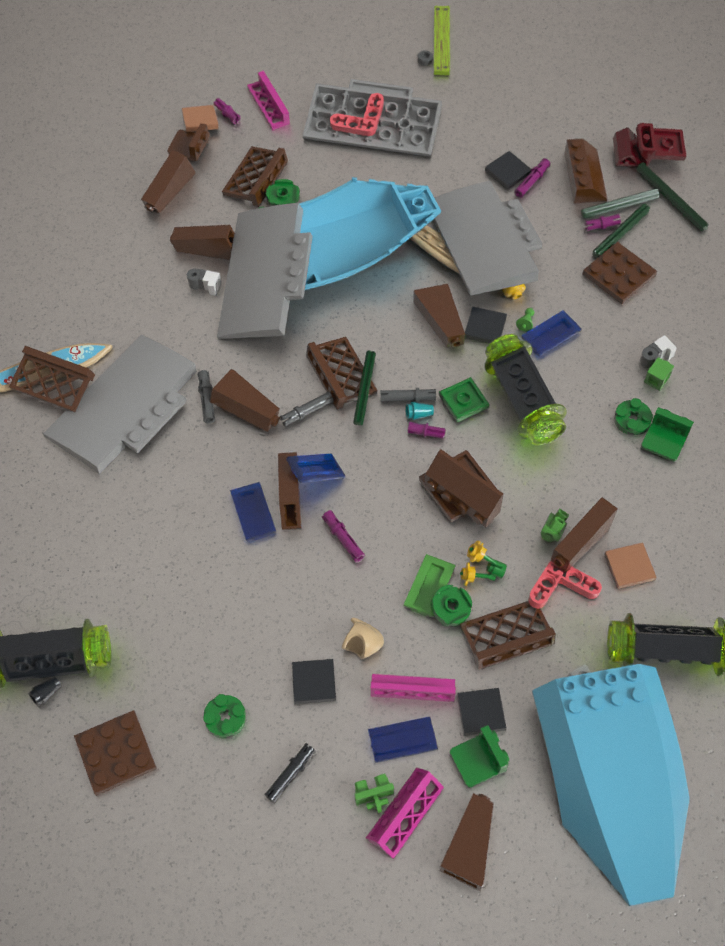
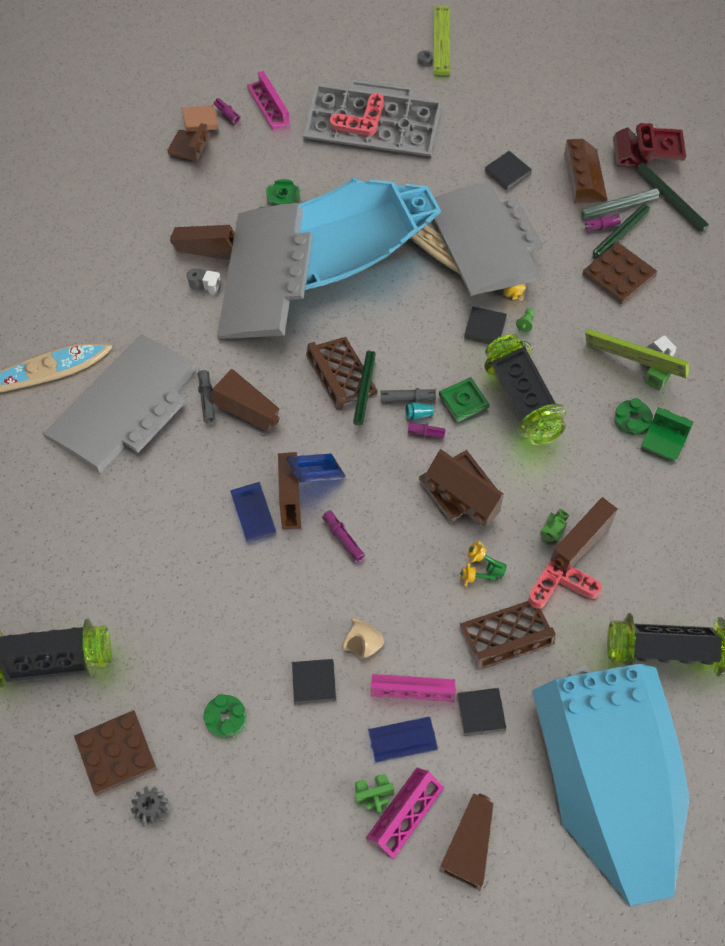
(42, 693): black cone -> none
(53, 363): reddish brown fence -> none
(157, 807): none -> dark grey gear
(168, 182): reddish brown slope -> none
(266, 177): reddish brown fence -> none
(295, 766): black pin -> none
(305, 409): dark grey pin -> none
(431, 576): bright green piece -> none
(441, 313): reddish brown slope -> none
(446, 615): green plate -> none
(480, 758): green bracket -> none
(536, 173): magenta pin -> none
(551, 333): clear blue piece -> none
(630, 565): nougat tile -> none
(637, 353): none -> lime tile

